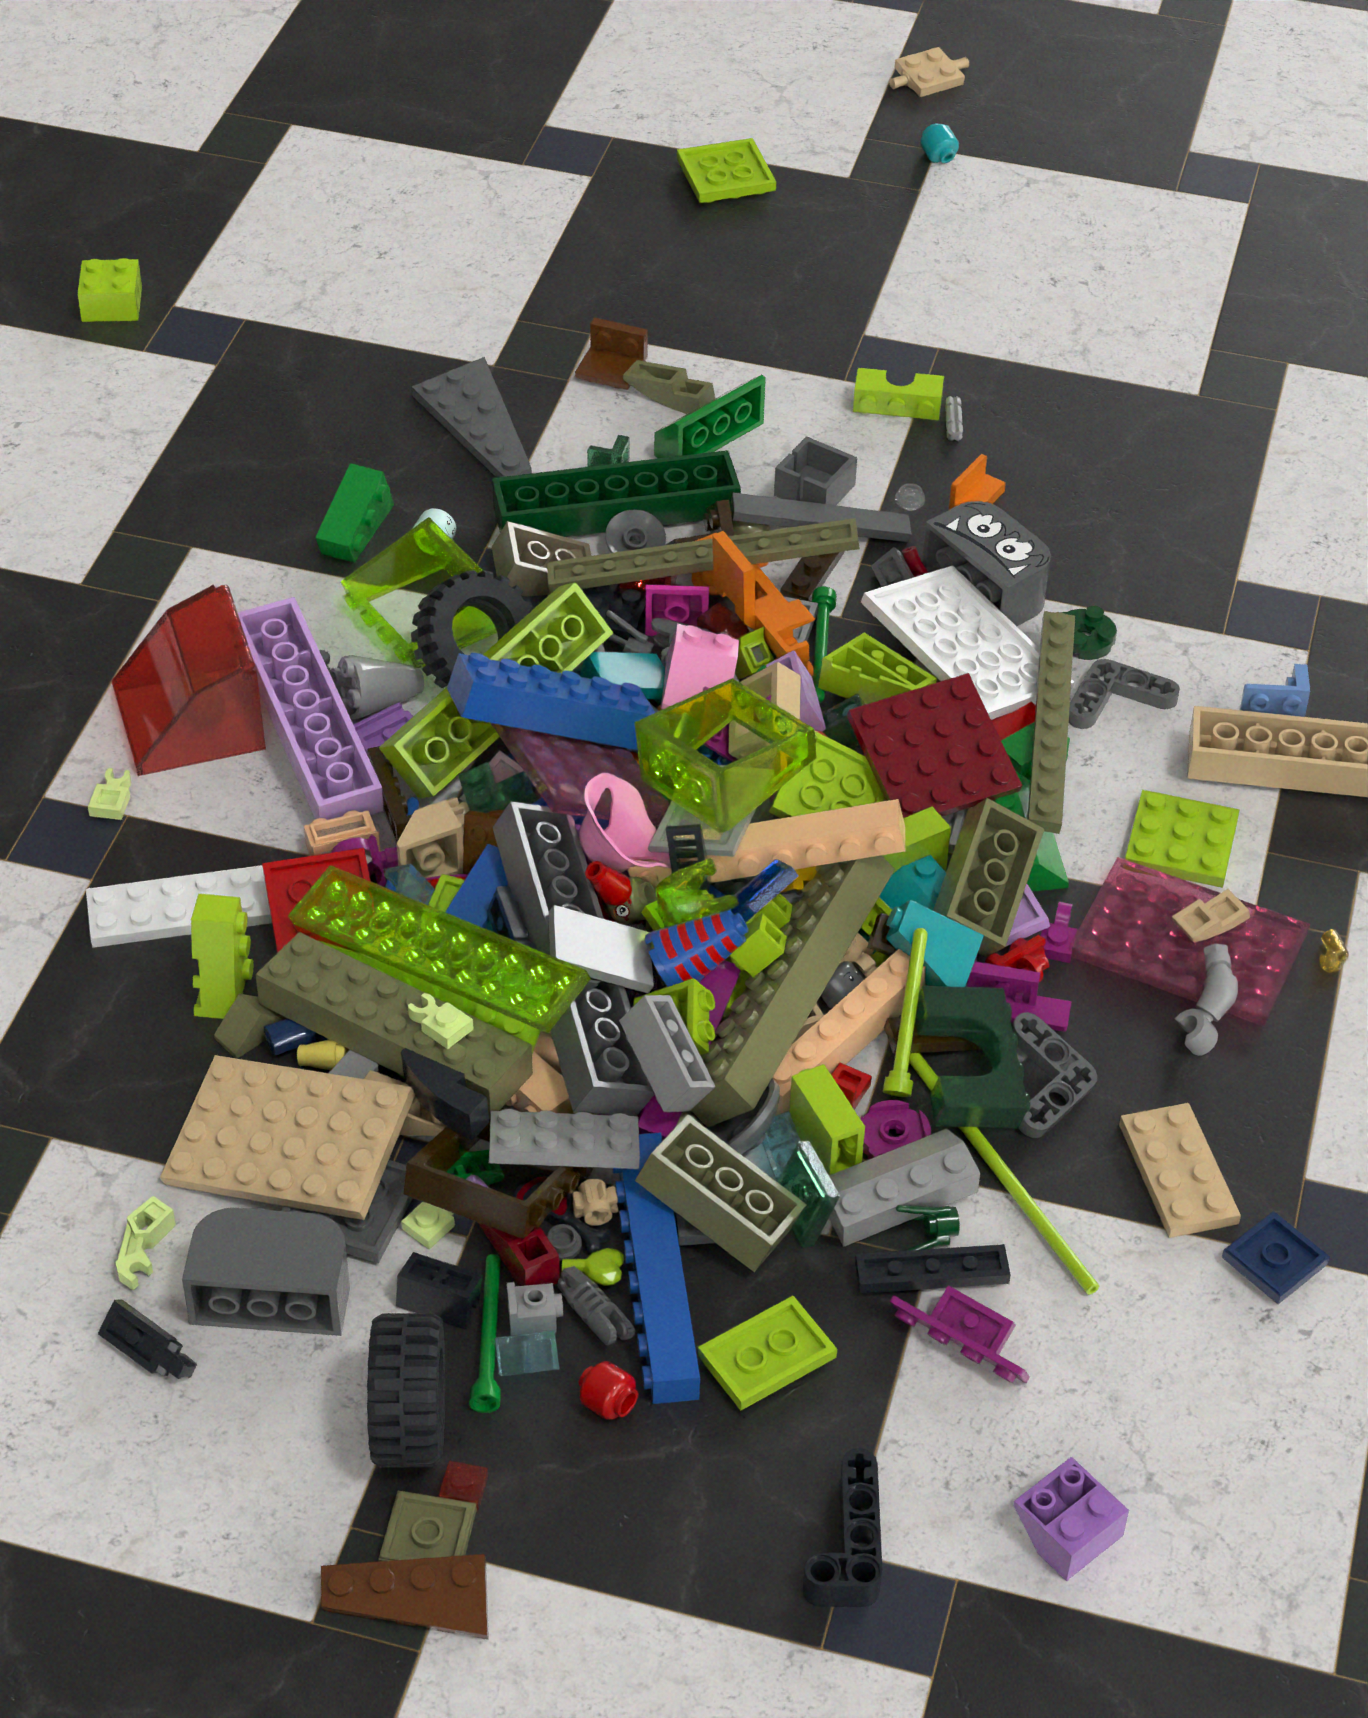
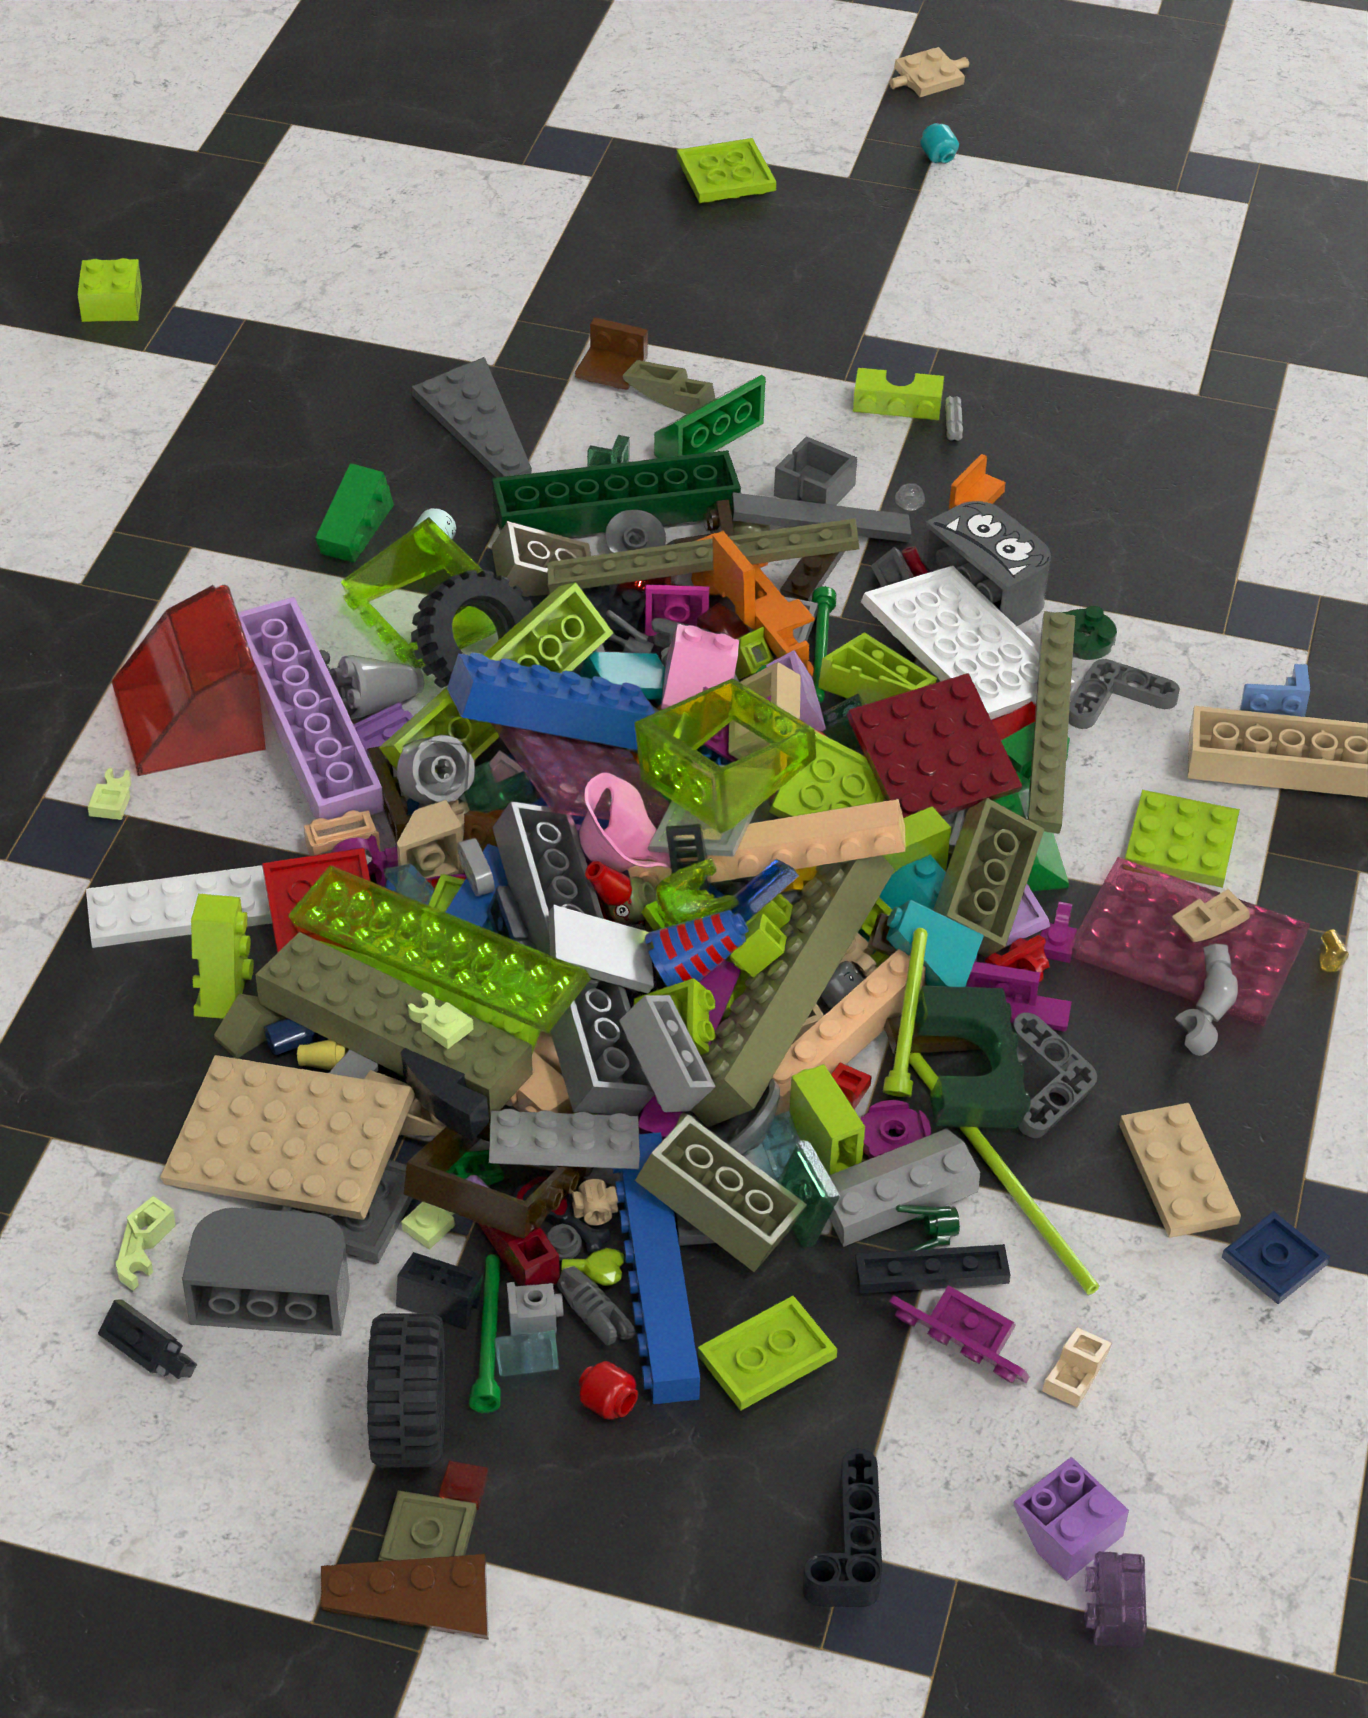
(418, 766): none -> light grey brick
(475, 867): none -> light grey beam
(1077, 1367): none -> tan slope
(1117, 1599): none -> clear purple brick

